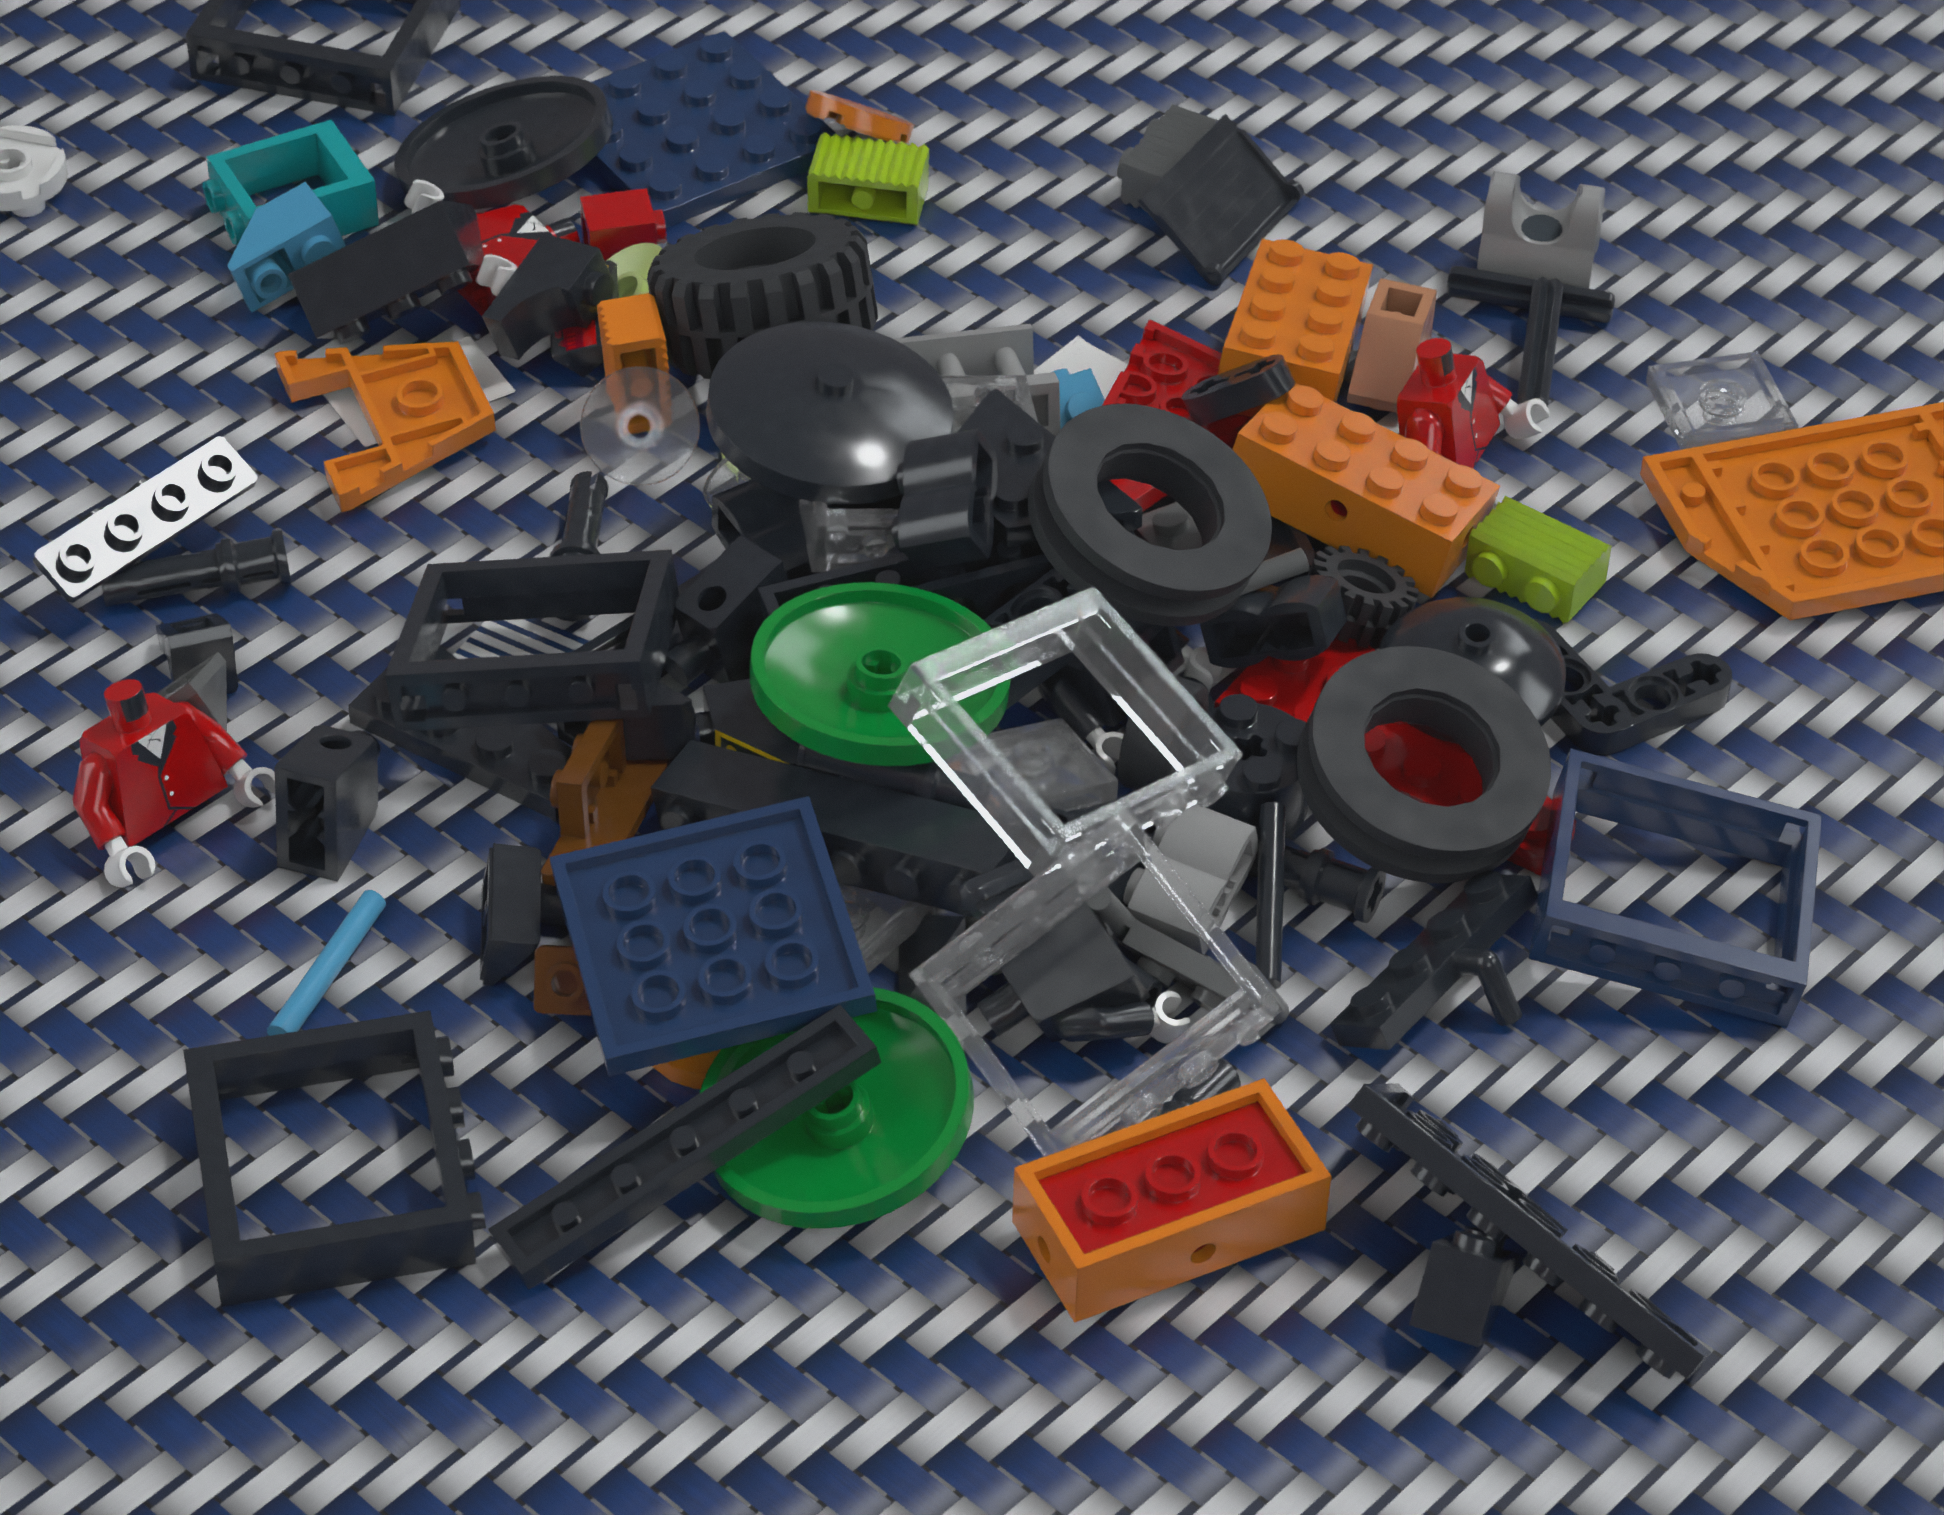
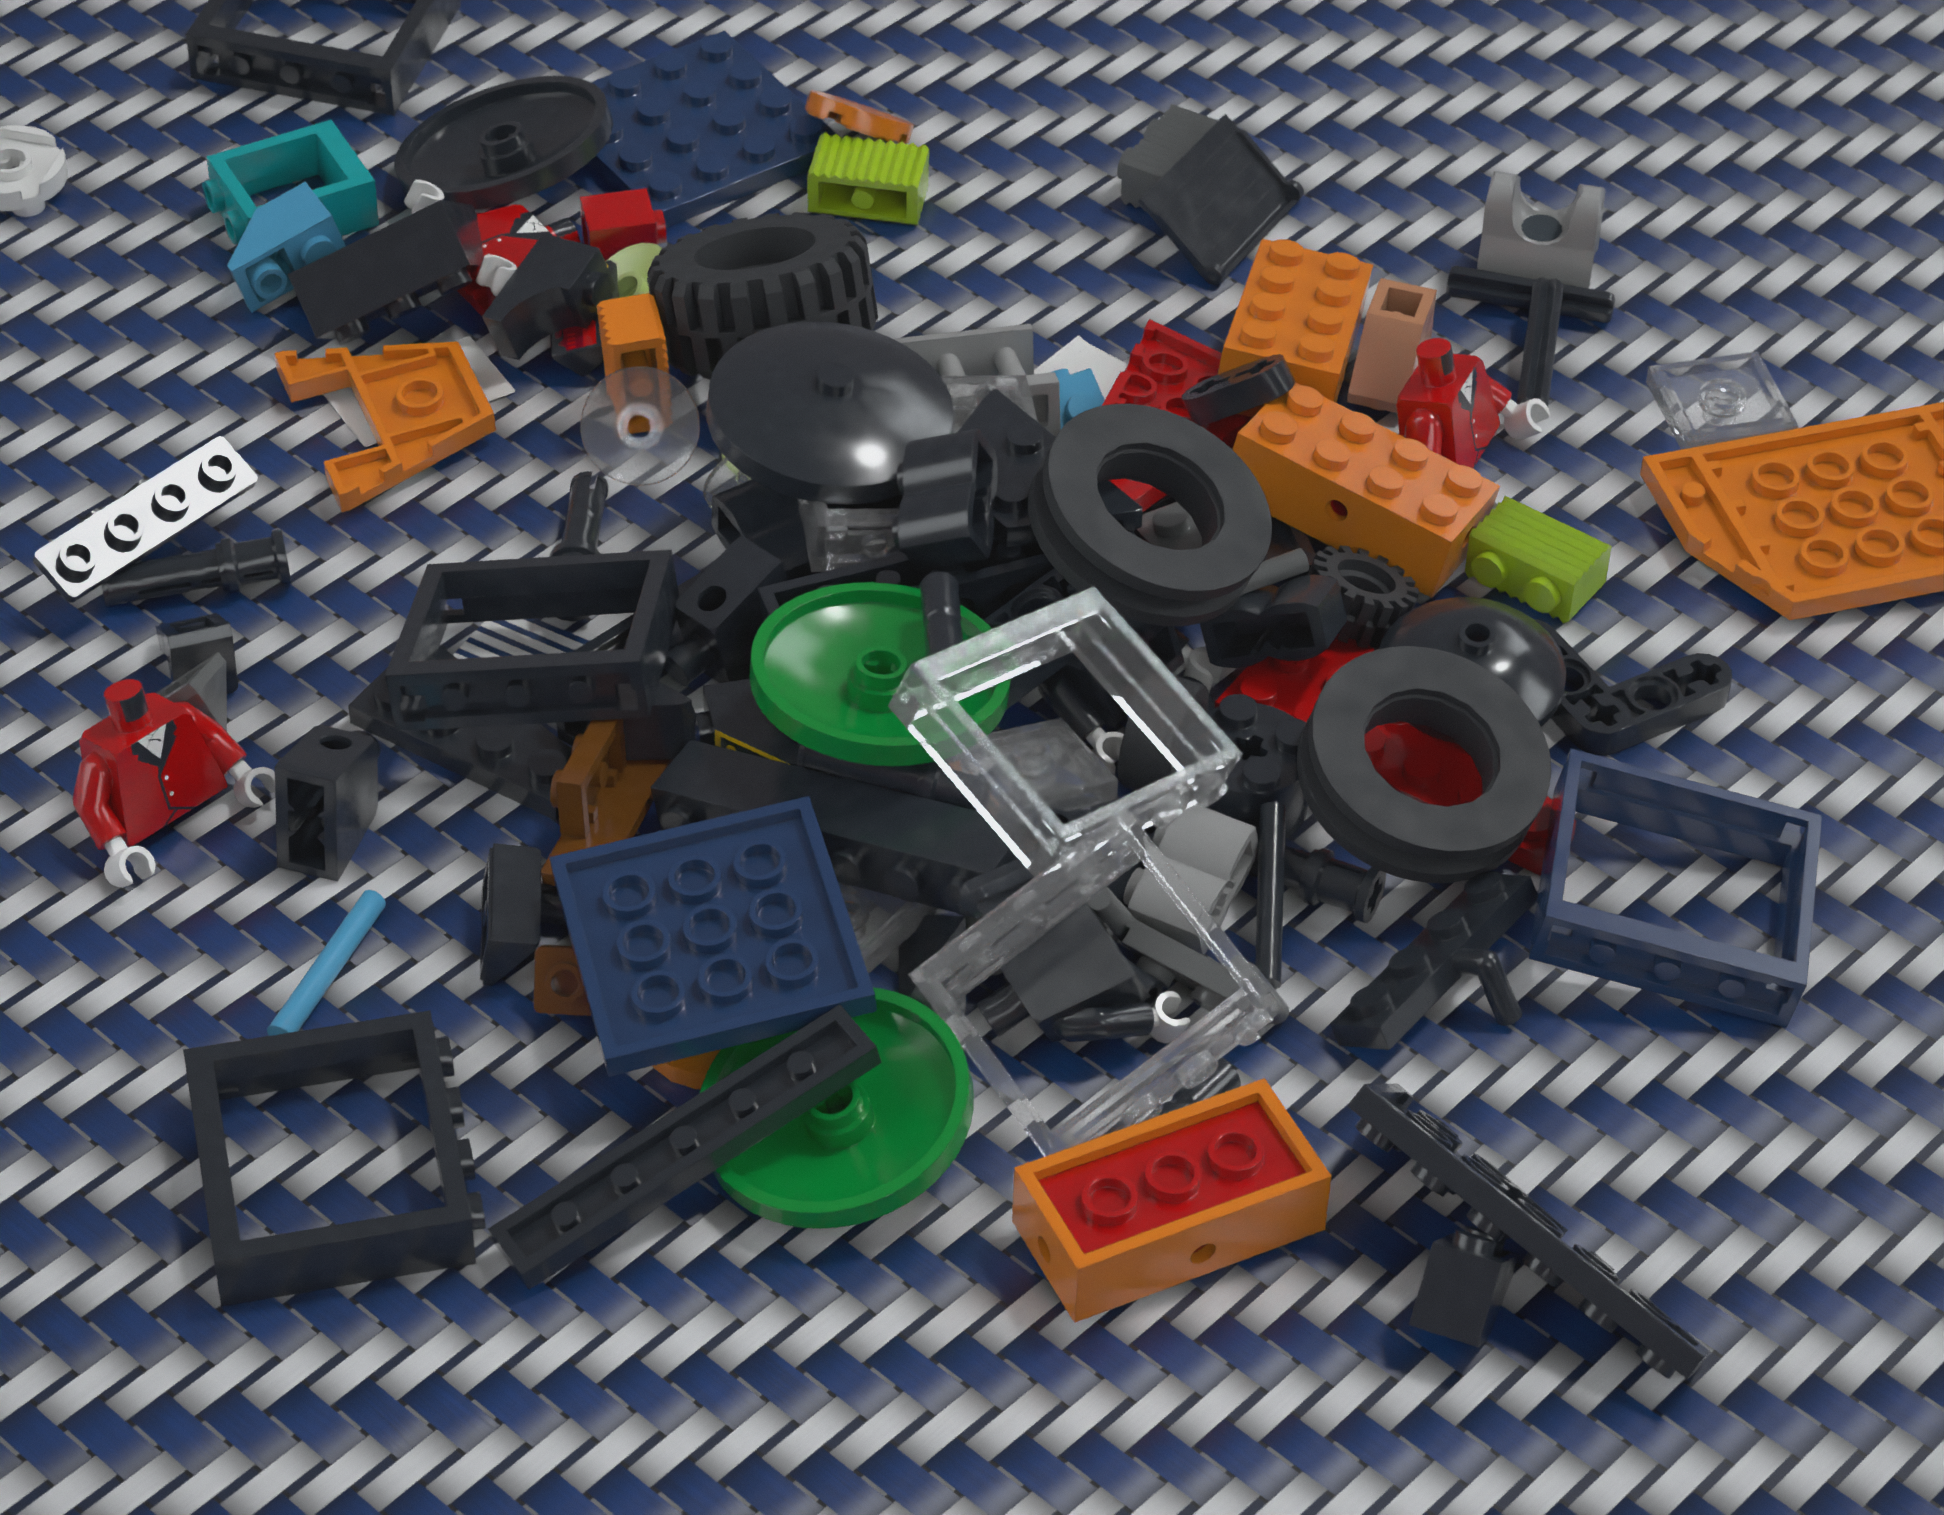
(940, 612): none -> black piece

